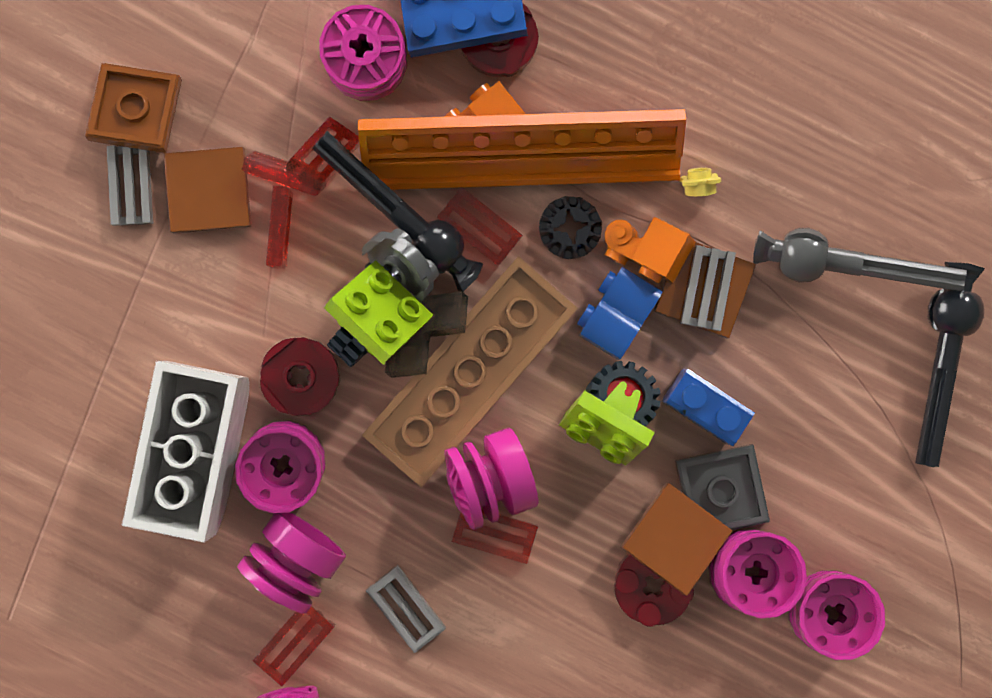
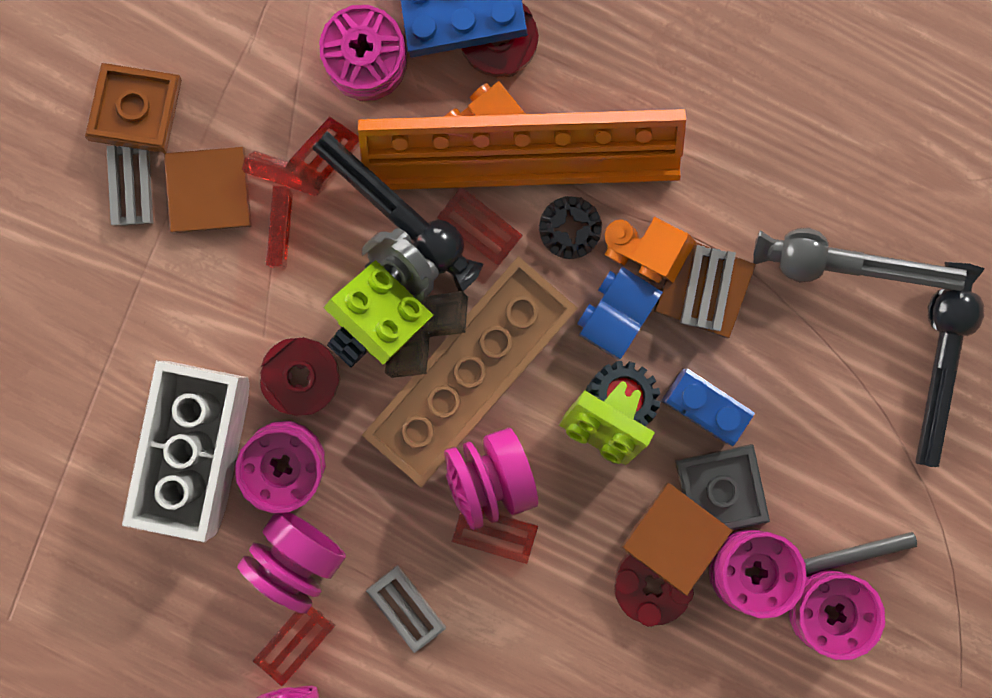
(700, 182): light yellow plate -> none
(860, 553): none -> dark grey bar

